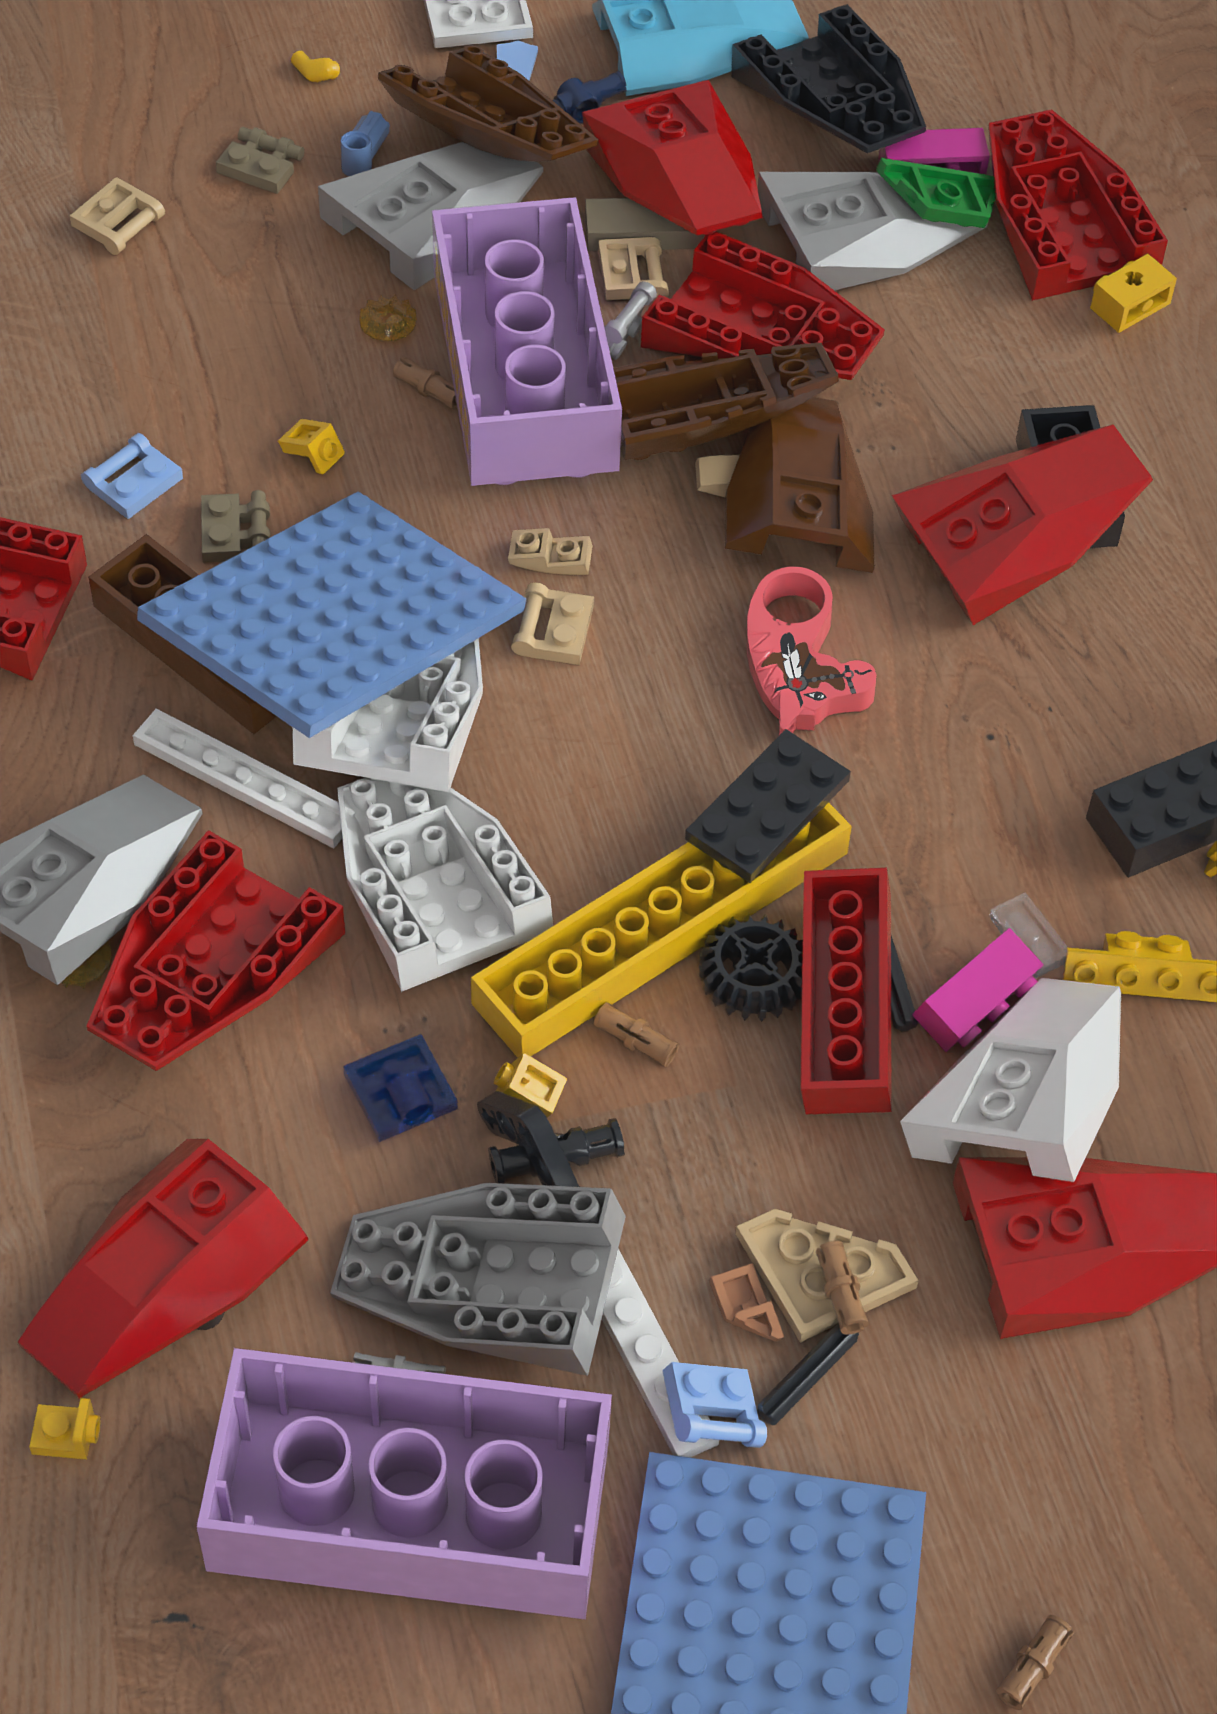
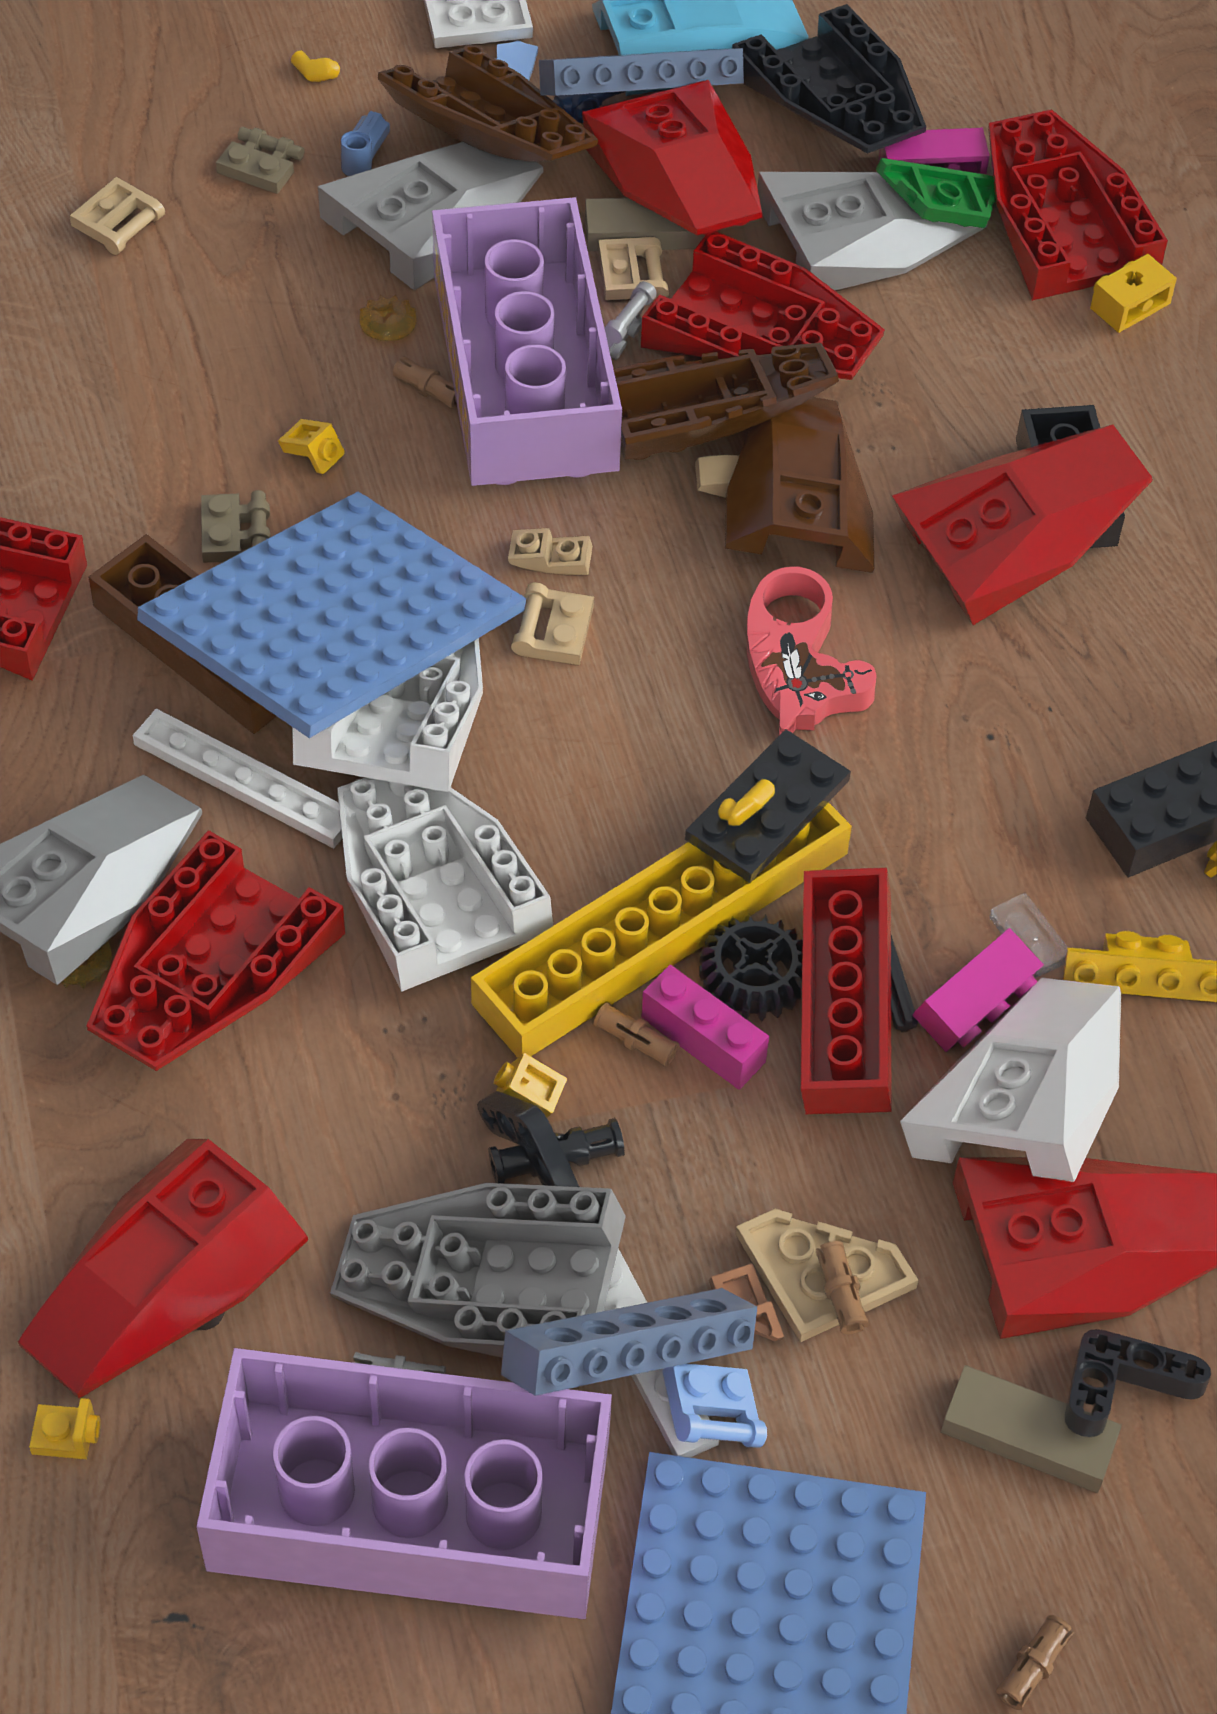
(137, 485): light blue plate -> none
(400, 1087): clear blue plate -> none
(627, 1341): none -> sand blue brick
(640, 71): none -> sand blue brick
(705, 1027): none -> dark pink brick
(748, 805): none -> yellow arm
(805, 1375): black axle -> none
(1027, 1429): none -> dark tan piece
(1109, 1368): none -> black beam

